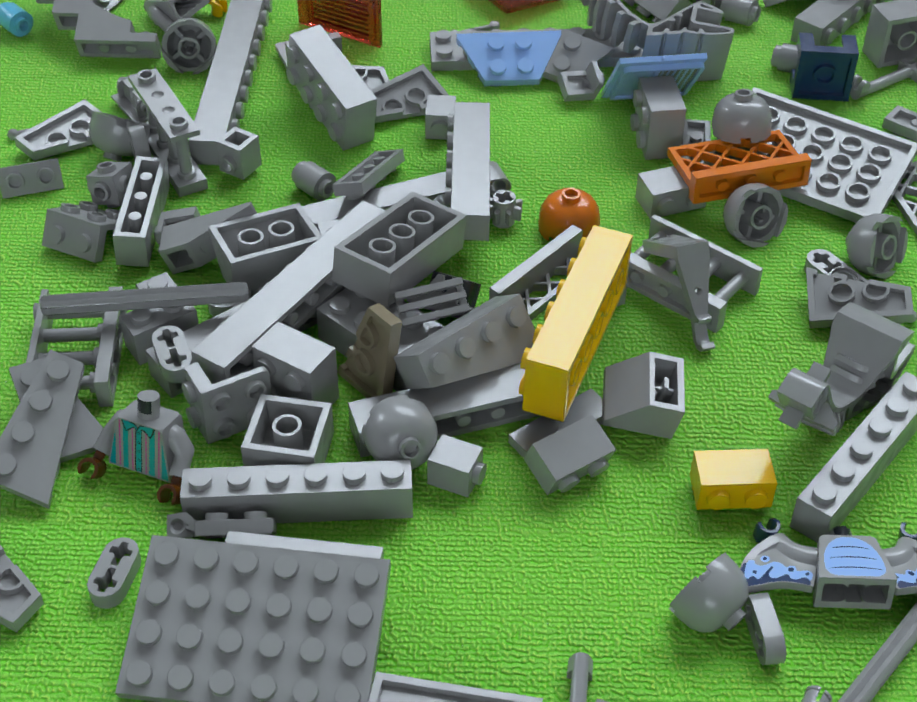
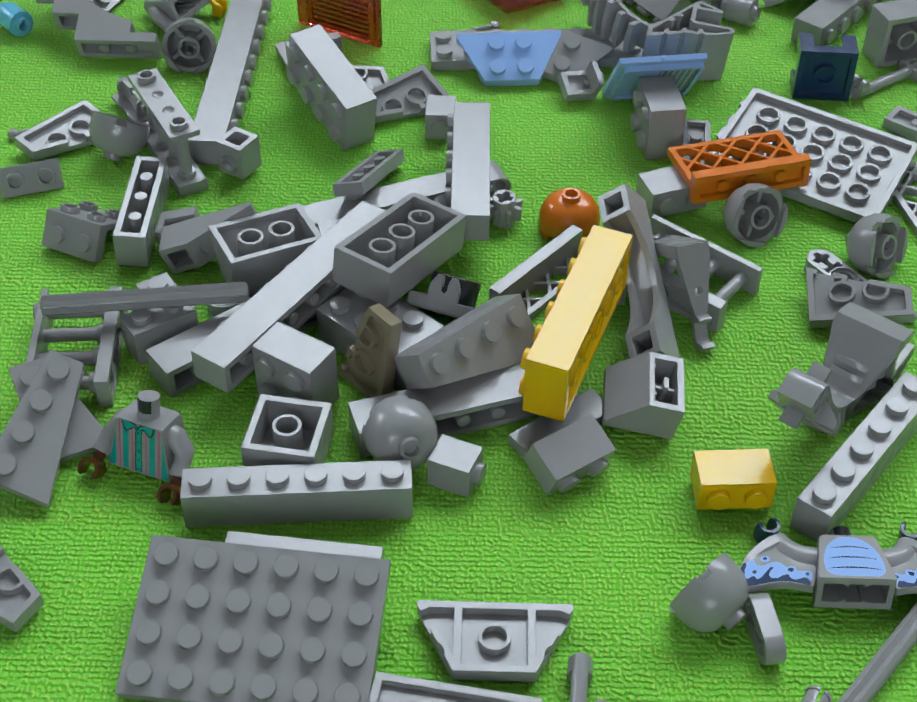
(107, 570): light grey beam -> none
(109, 183): light grey brick -> none
(138, 141): light grey beam -> none
(166, 355): light grey beam -> none
(218, 524): light grey hinge -> none
(223, 406): light grey bracket -> none
(313, 180): light grey brick -> none
(459, 295): light grey tile -> none
(494, 637): none -> light grey wing
(650, 318): none -> light grey arch
(742, 116): light grey cylinder -> none
(785, 57): light grey brick -> none

